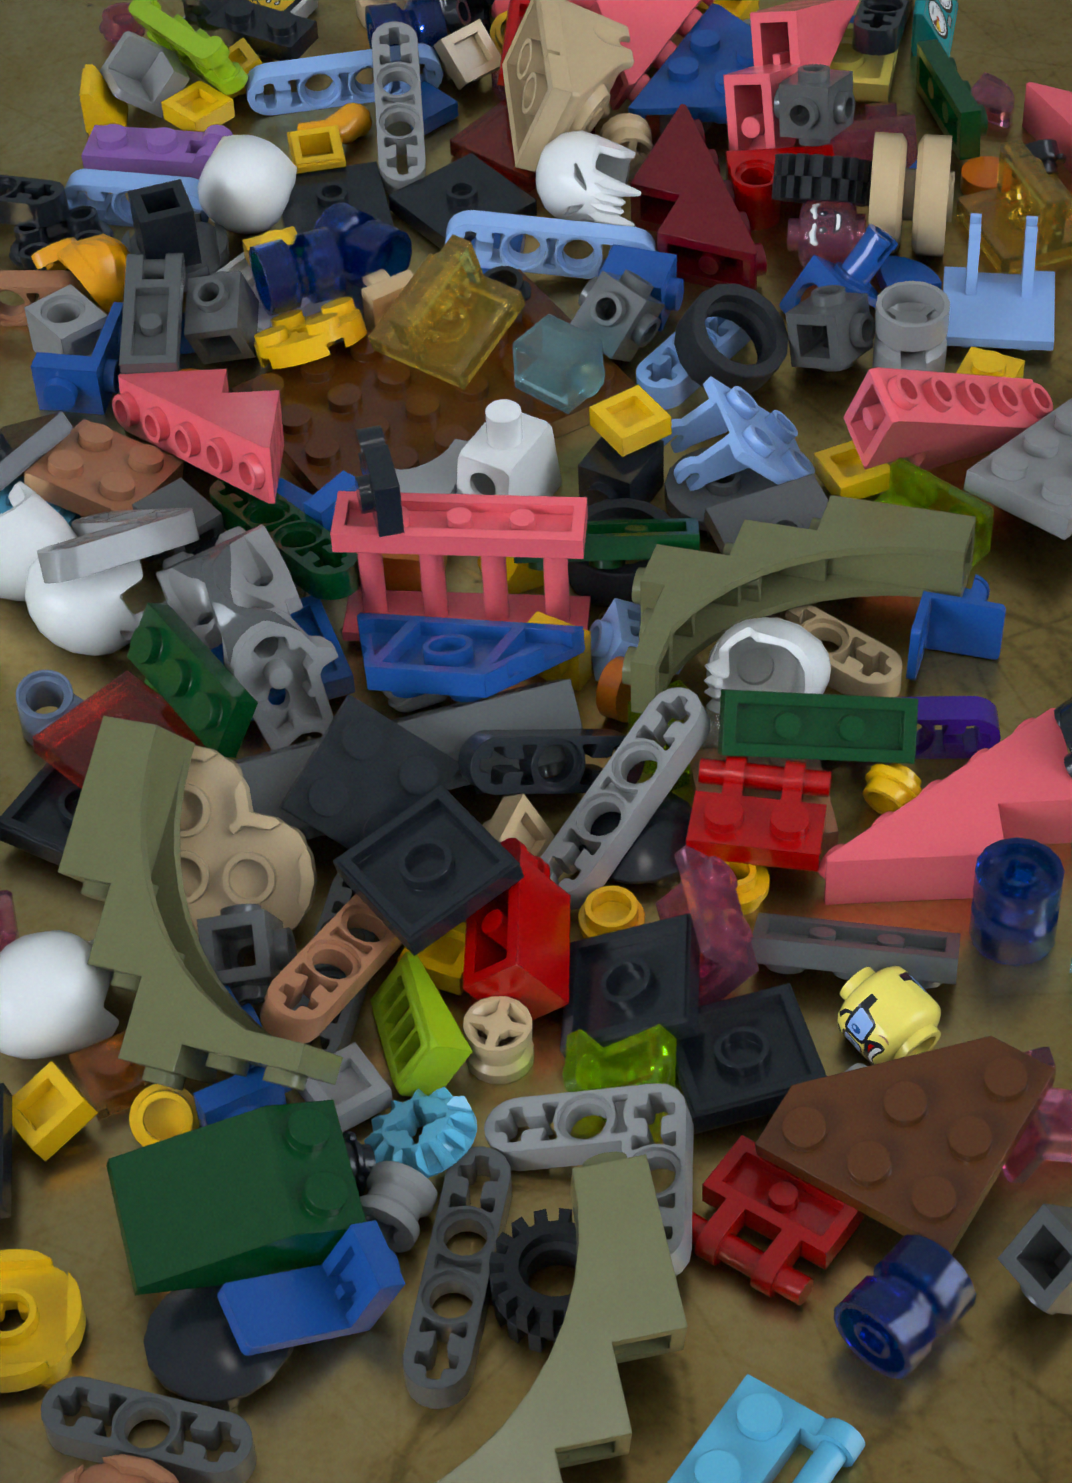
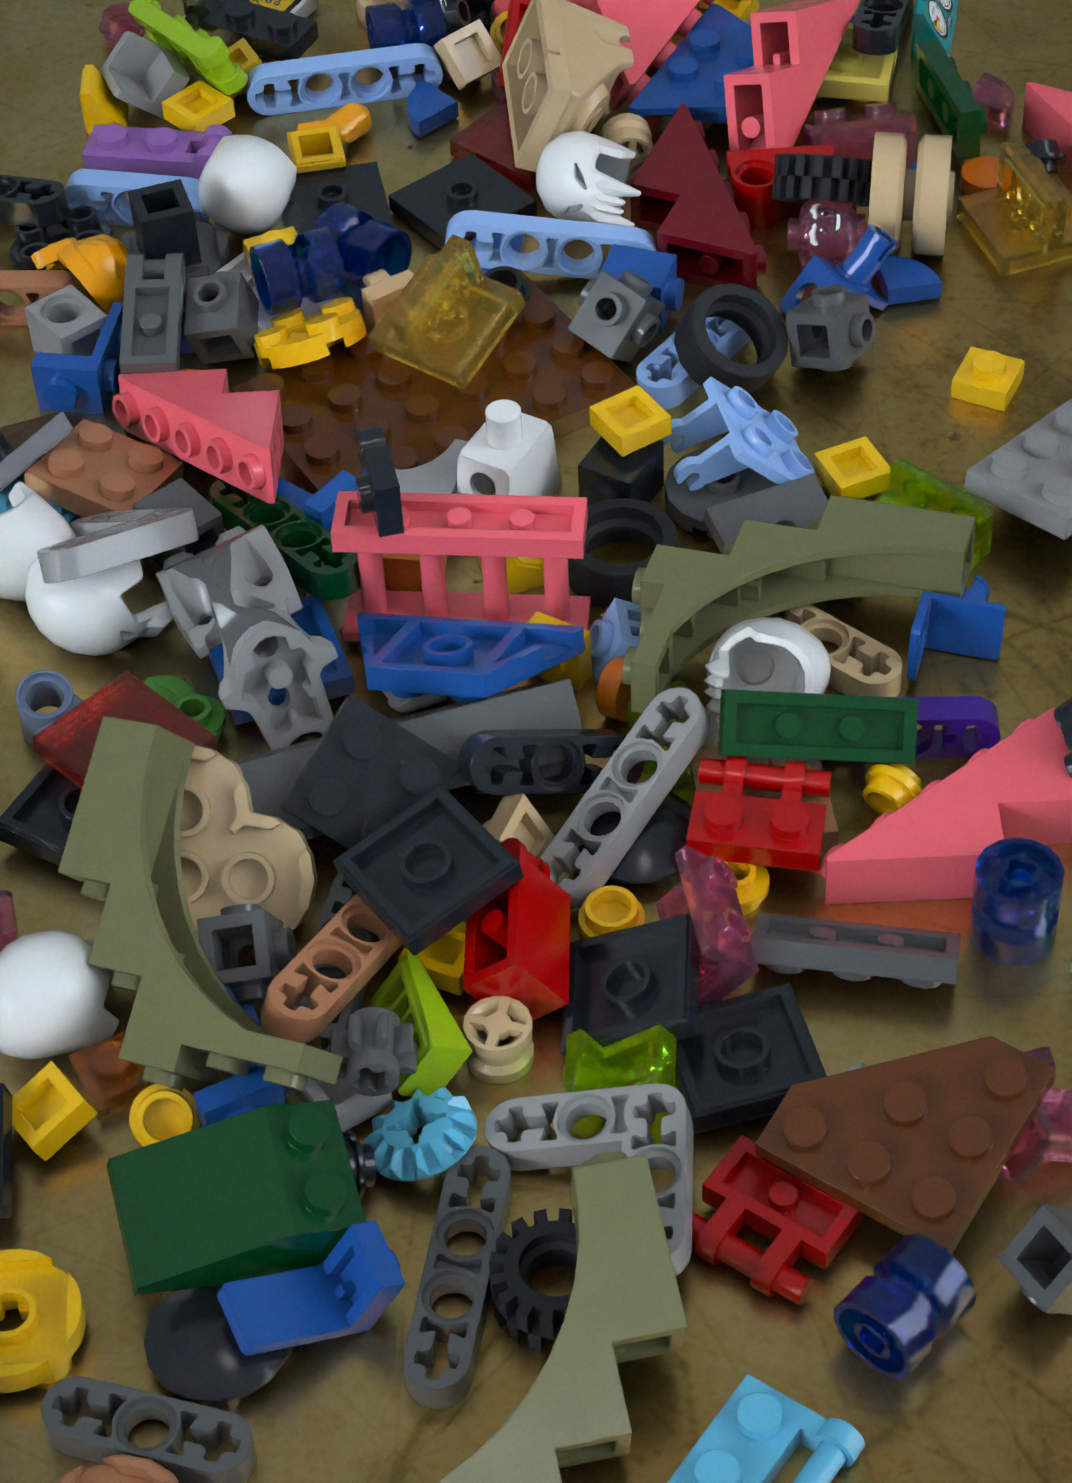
(191, 679): dark green plate -> none
(374, 1051): none -> dark grey gear
(397, 1201): light grey wheel -> none
(398, 108): light grey beam -> none
(558, 363): clear light blue brick -> none
(614, 541): dark green plate -> none
(815, 104): dark grey brick -> none
(888, 1015): light yellow head -> none
(911, 327): light grey wheel -> none
(939, 415): coral slope -> none
(1000, 307): light blue plate -> none

